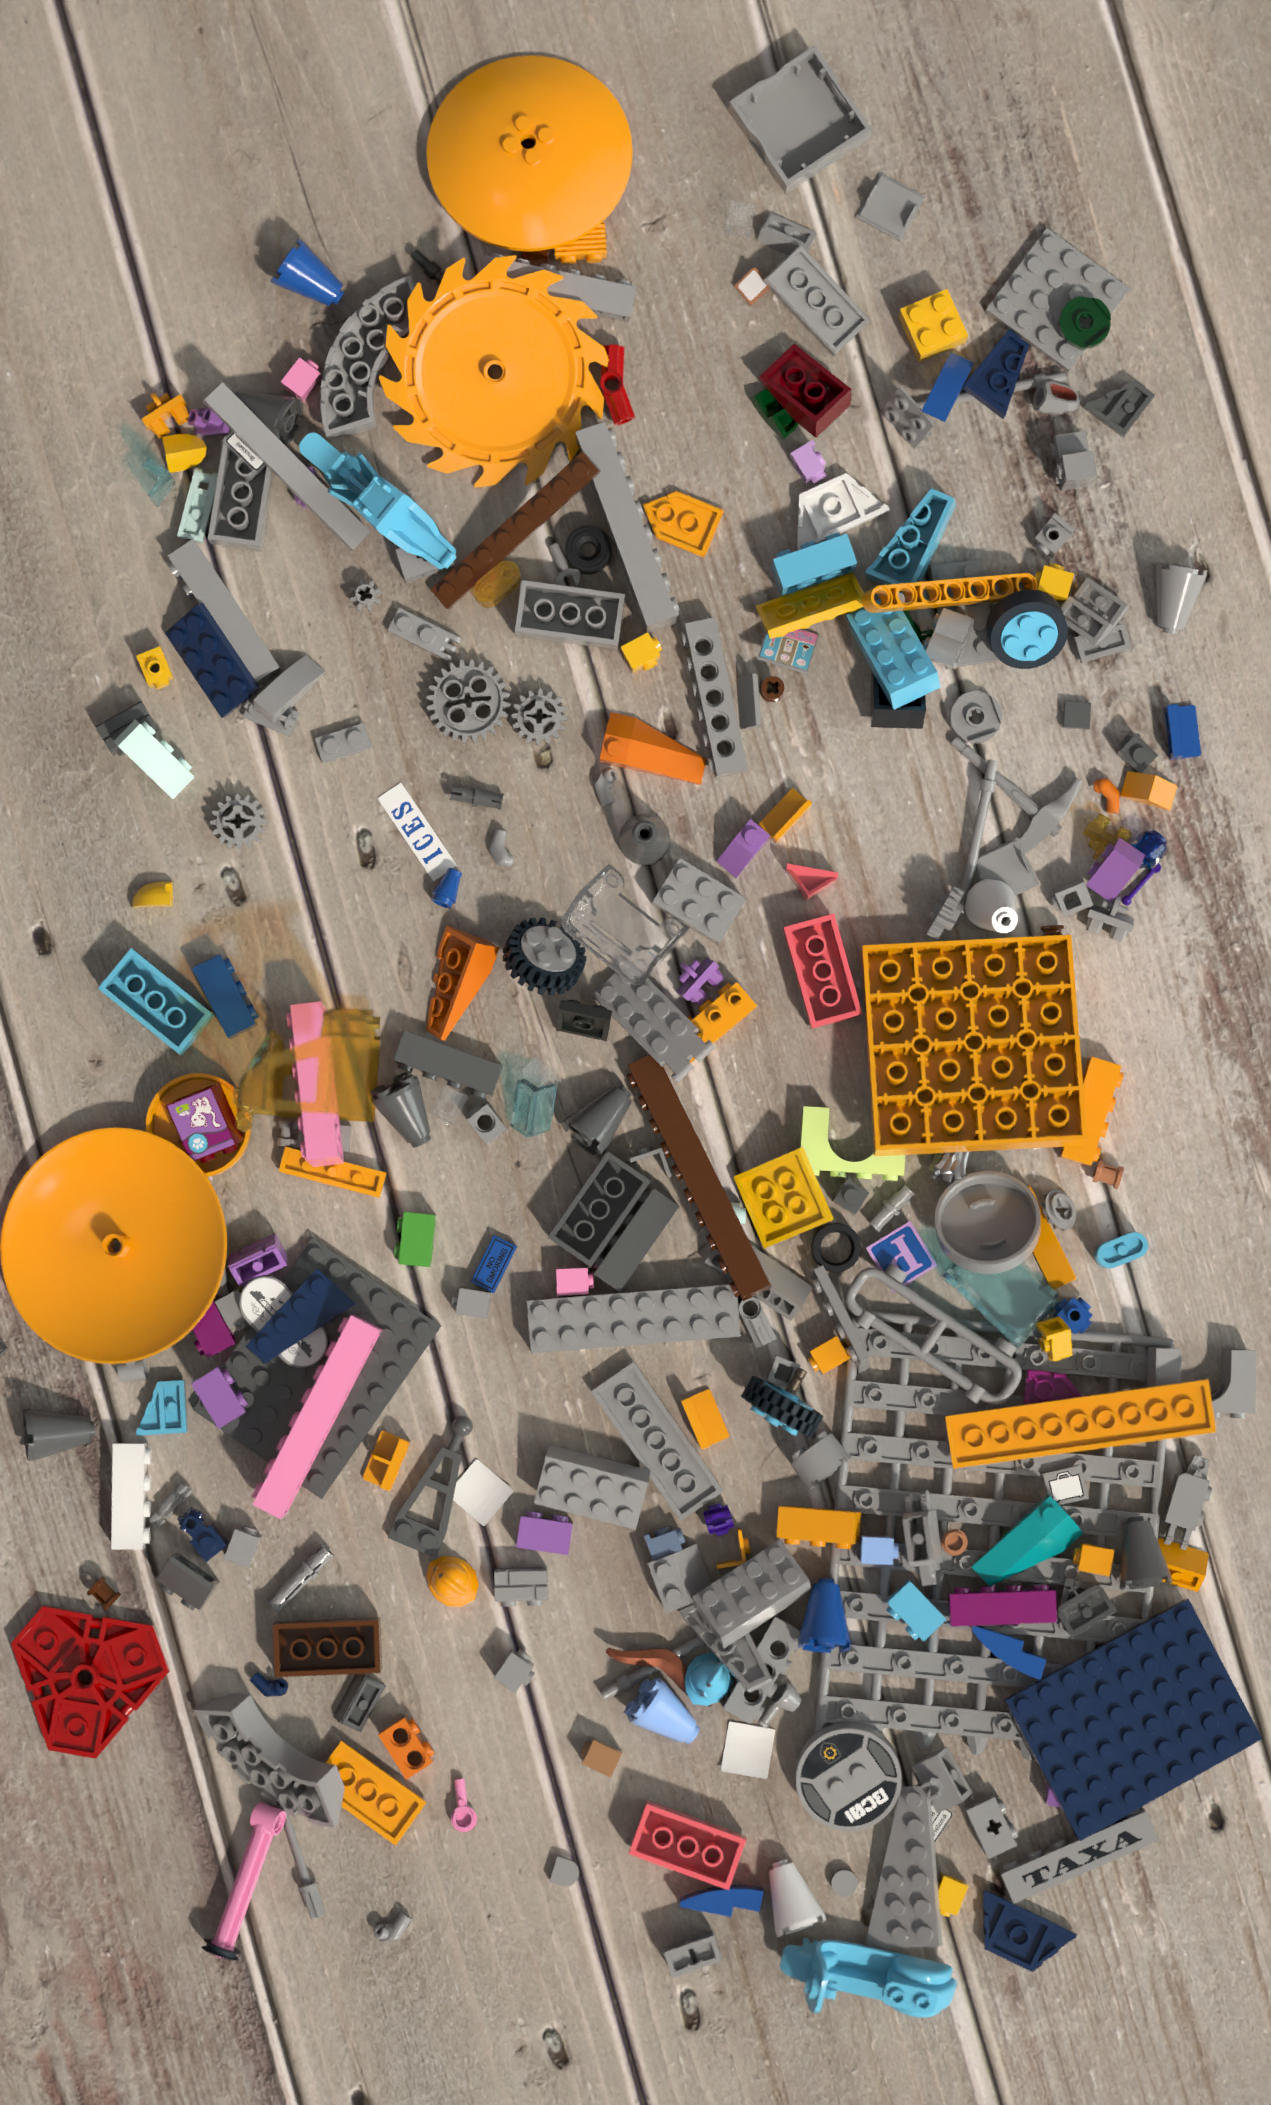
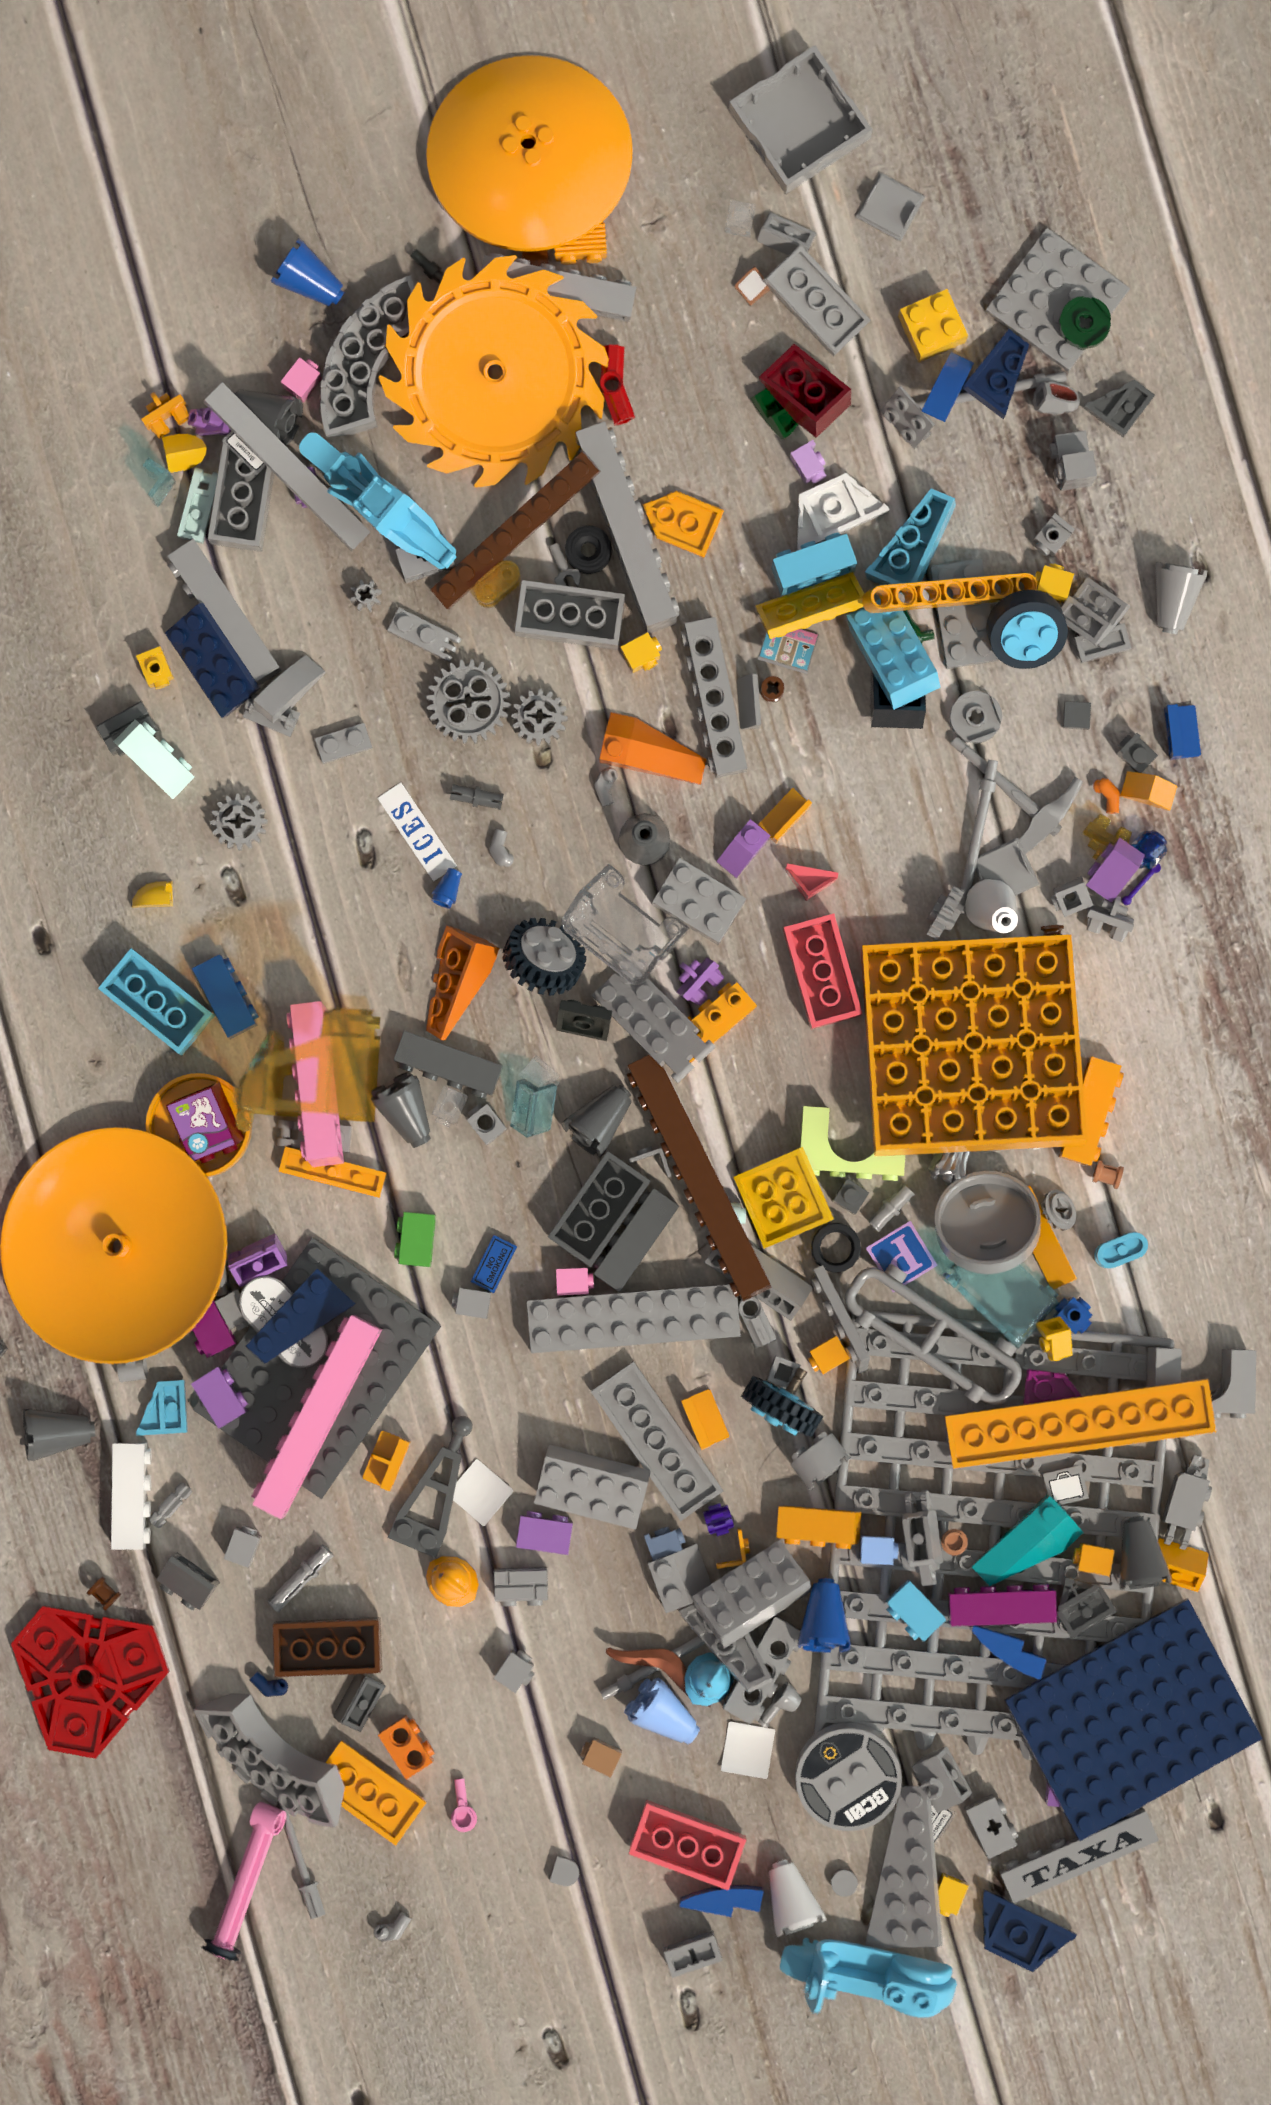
(206, 1539): dark blue brick -> none
(948, 637): light grey brick -> none

